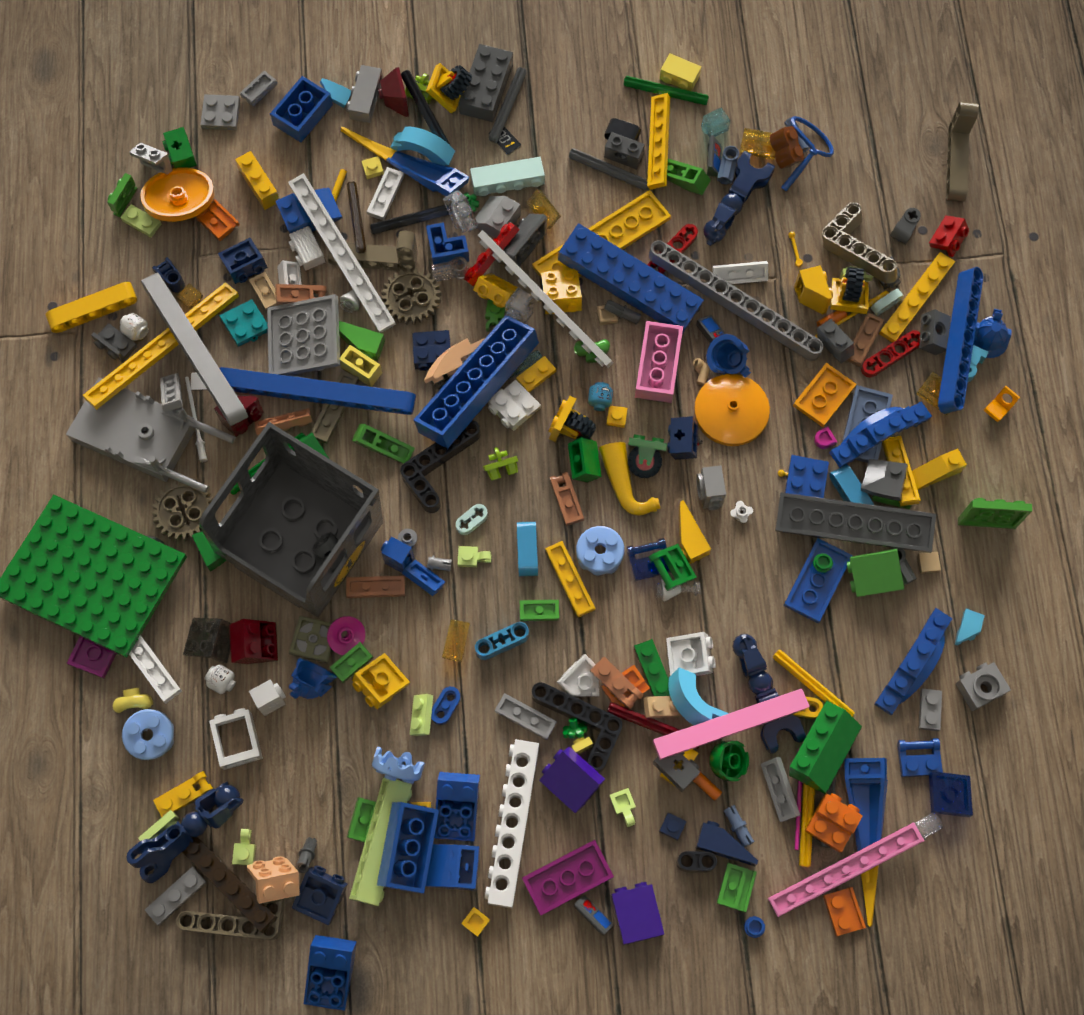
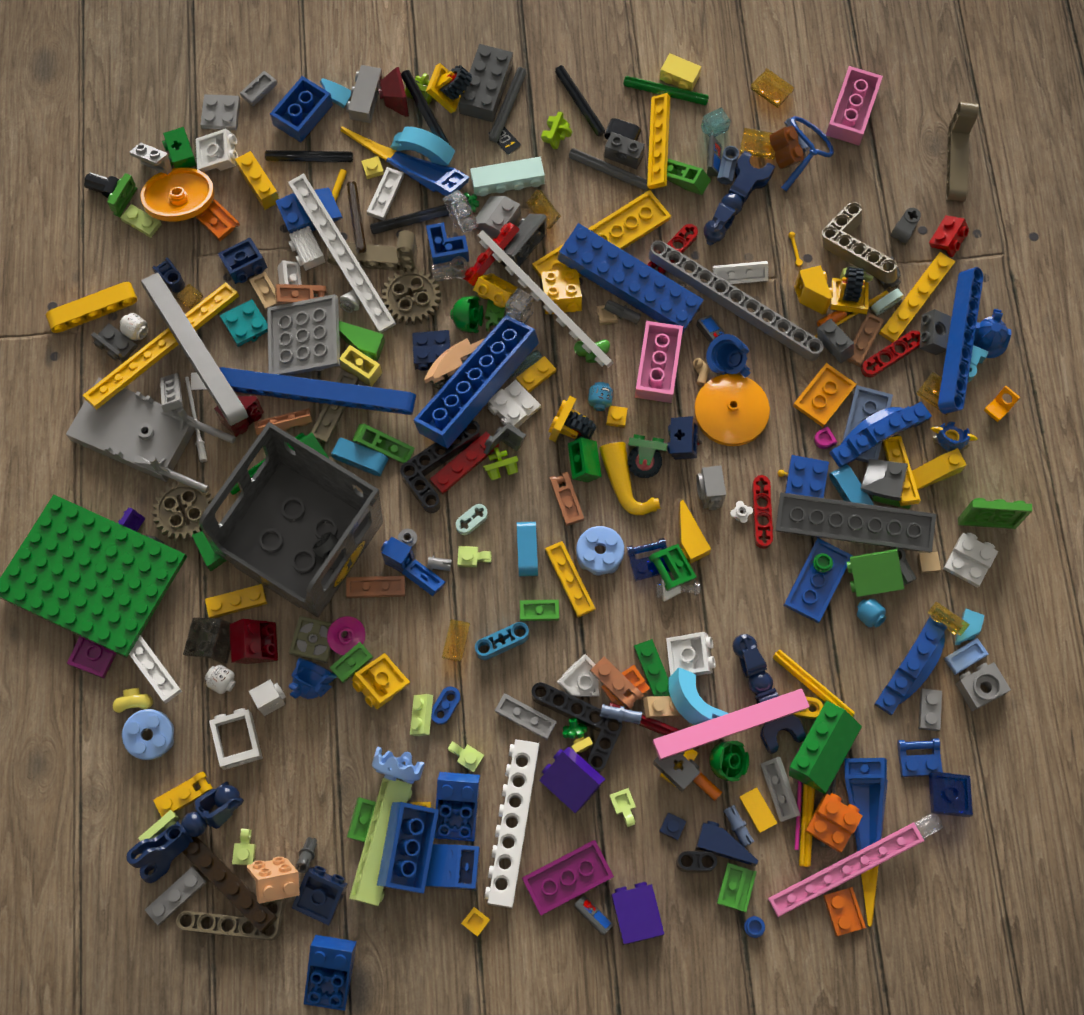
(101, 184): none -> black piece
(131, 519): none -> dark purple tile
(216, 151): none -> white plate
(236, 601): none -> yellow plate
(309, 156): none -> black axle
(359, 456): none -> dark azure beam
(461, 464): none -> red plate
(467, 314): none -> green cylinder
(468, 757): none -> yellowish green plate
(509, 435): none -> dark grey bracket
(558, 132): none -> lime hips
(580, 100): none -> black axle
(621, 714): none -> sand blue pin
(758, 810): none -> yellow tile
(762, 511): none -> red beam
(772, 88): none -> clear yellow plate
(854, 105): none -> bright pink brick
(871, 613): none -> dark azure head
(952, 437): none -> blue hair
(953, 622): none -> clear yellow plate
(966, 656): none -> light blue tile
(971, 559): none -> white plate

